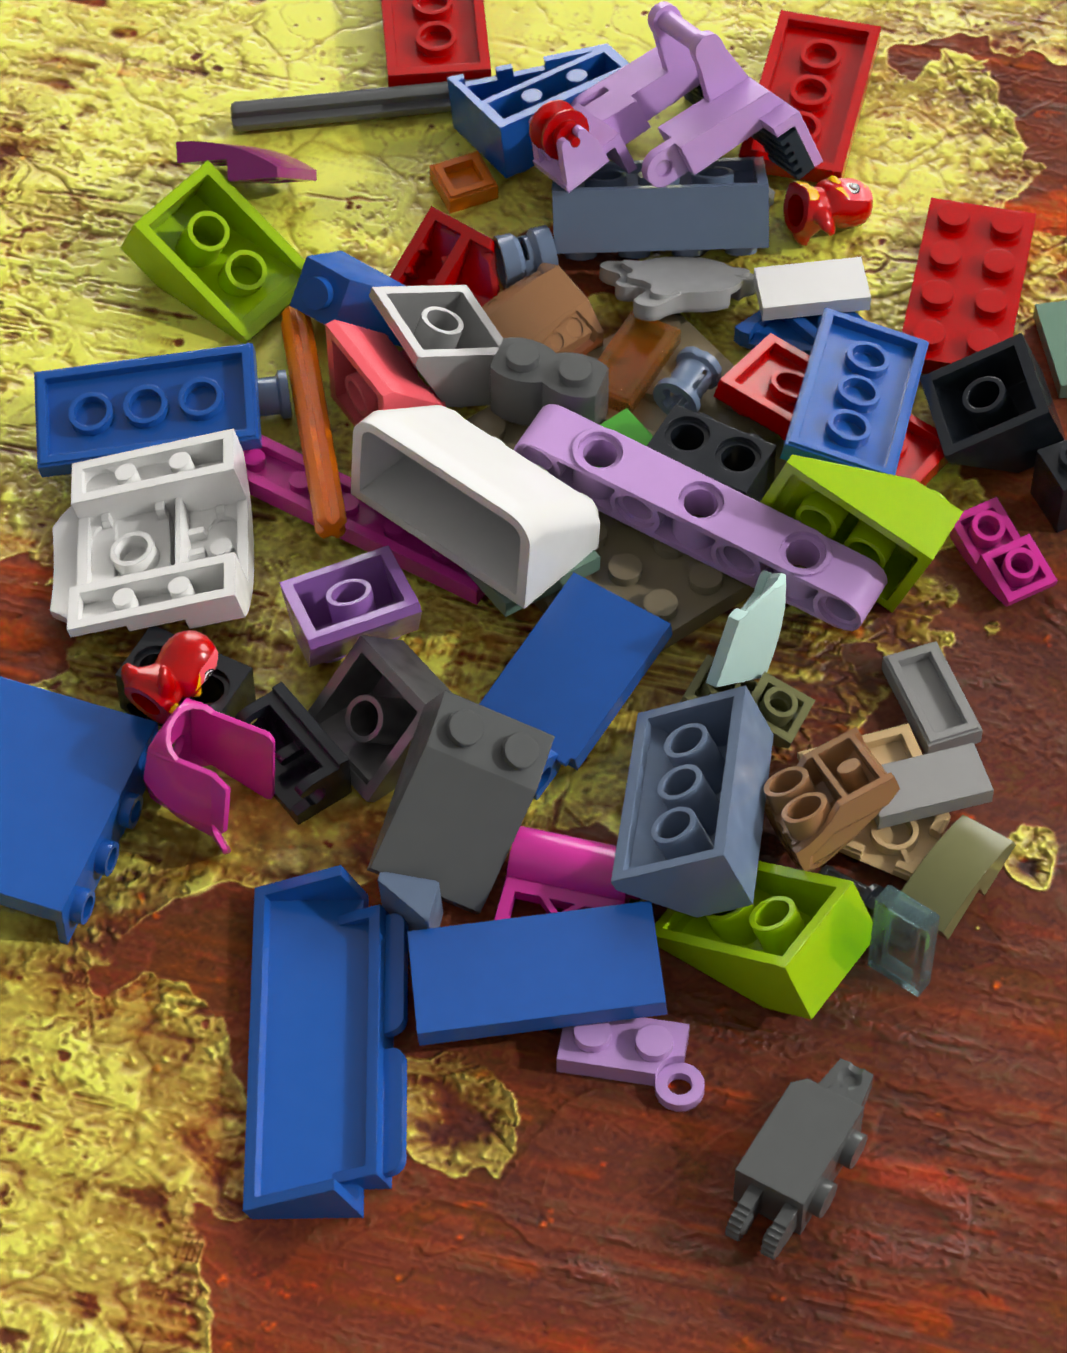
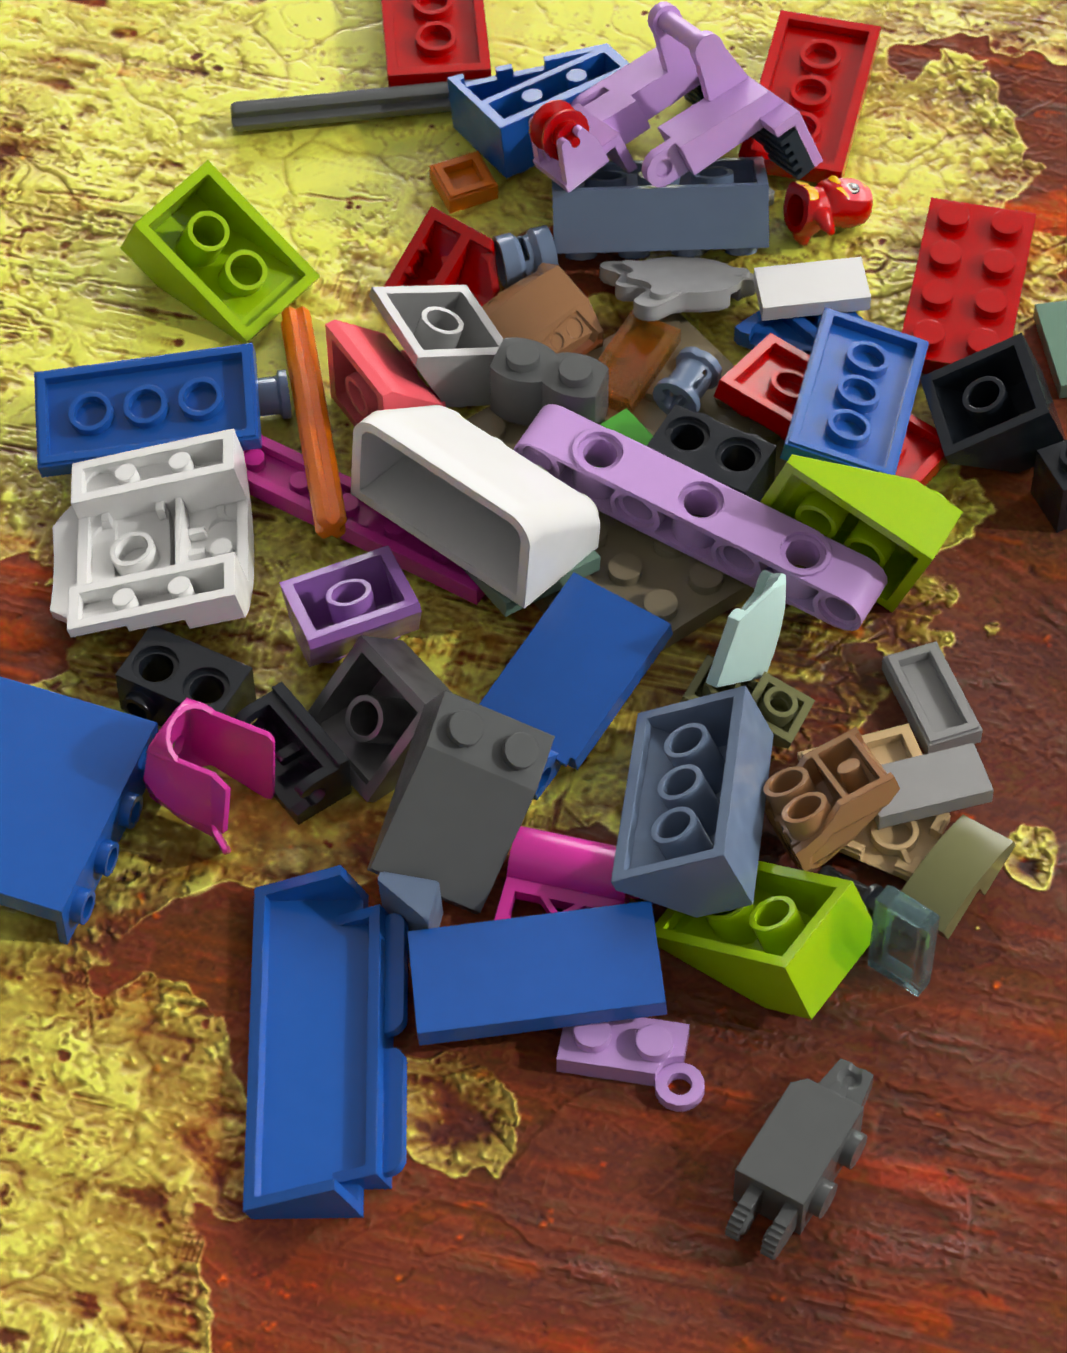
(176, 675): red animal -> none
(246, 162): magenta slope -> none
(339, 289): blue slope -> none
(999, 556): dark pink slope -> none

